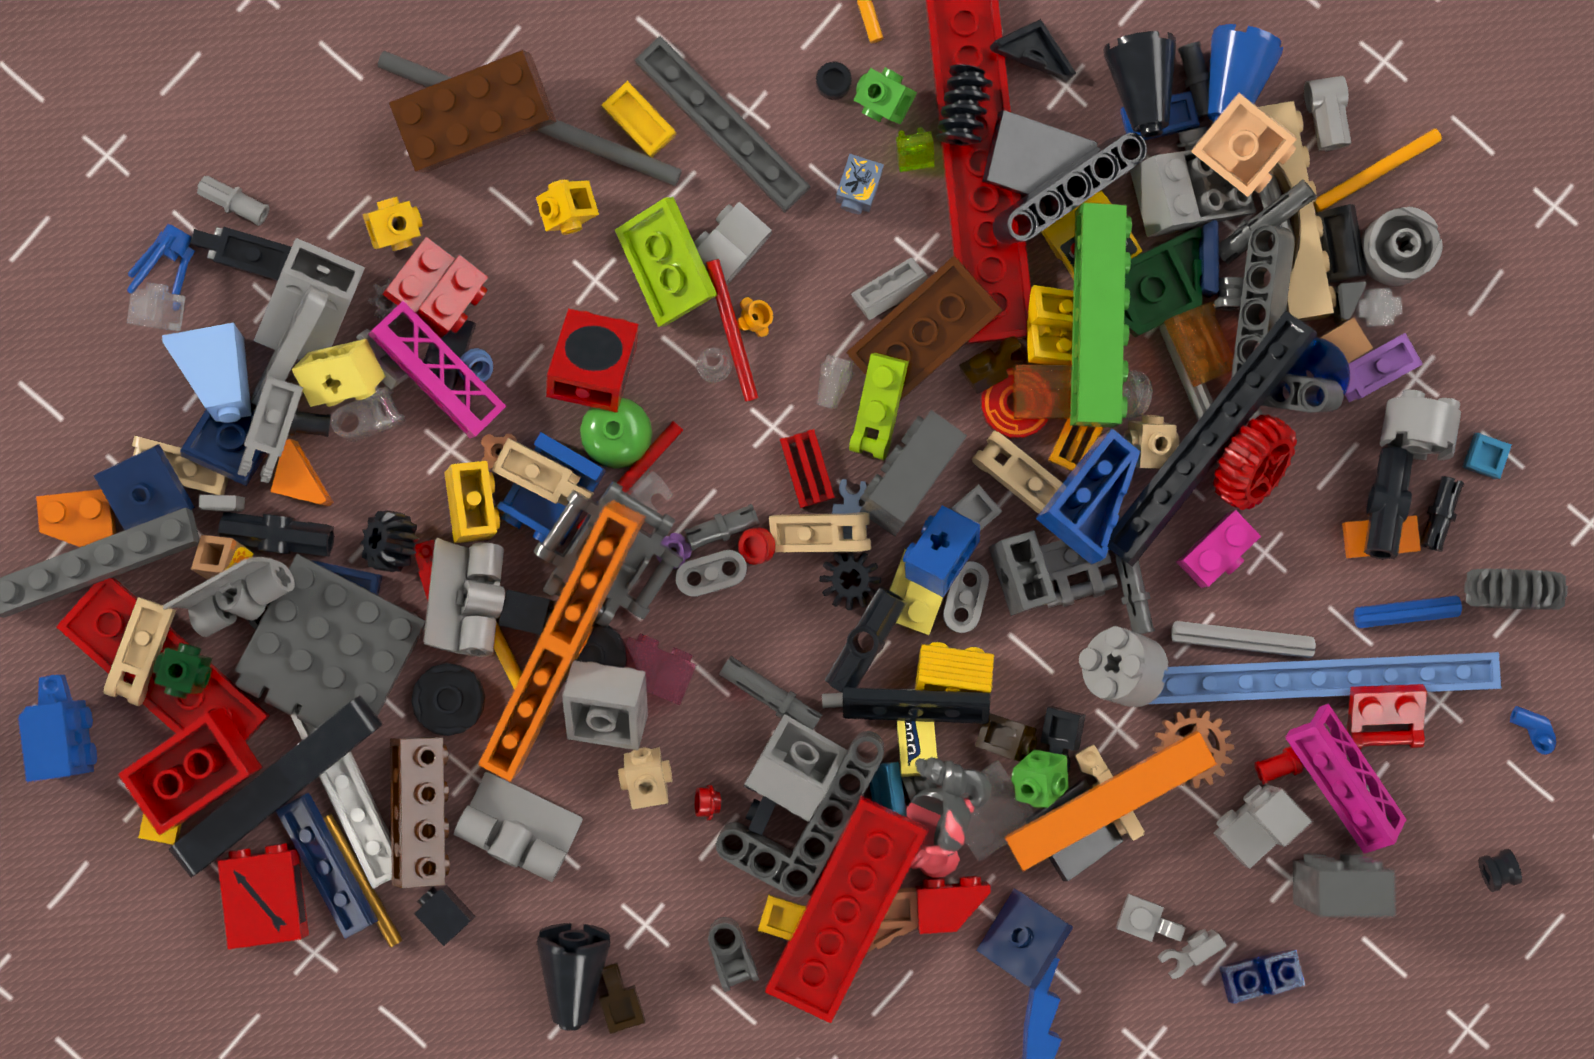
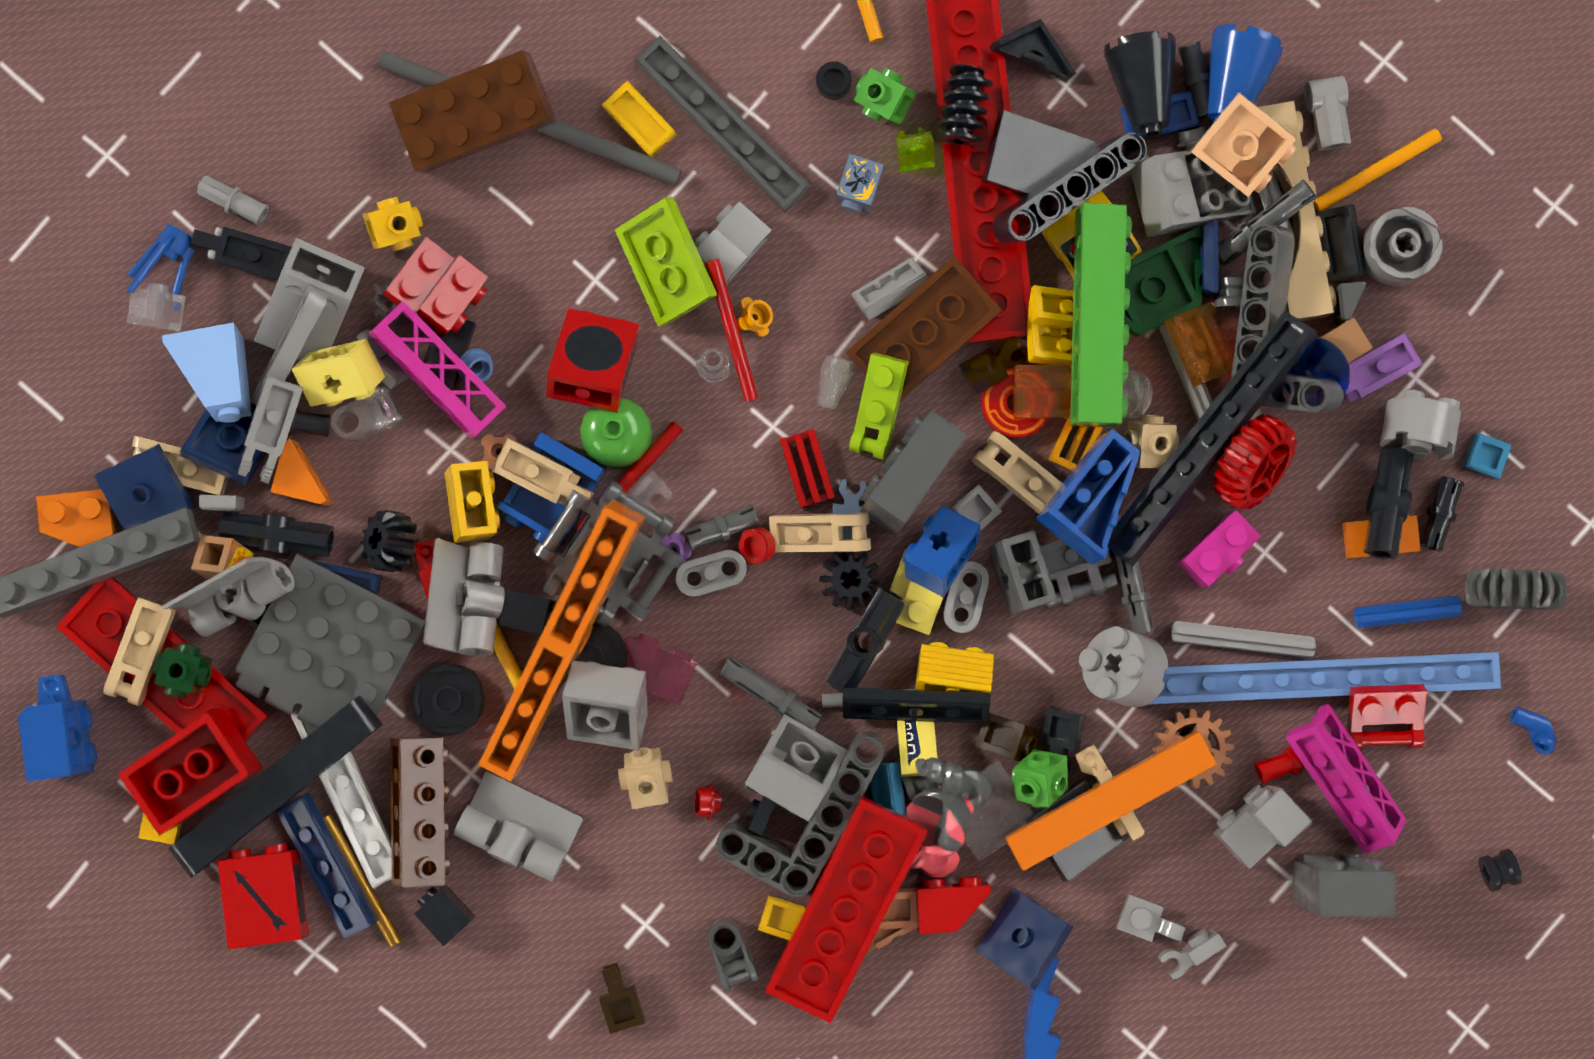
(567, 206): yellow brick -> none
(572, 970): black cone -> none
(1262, 976): clear blue slope -> none
(1379, 307): clear gear -> none

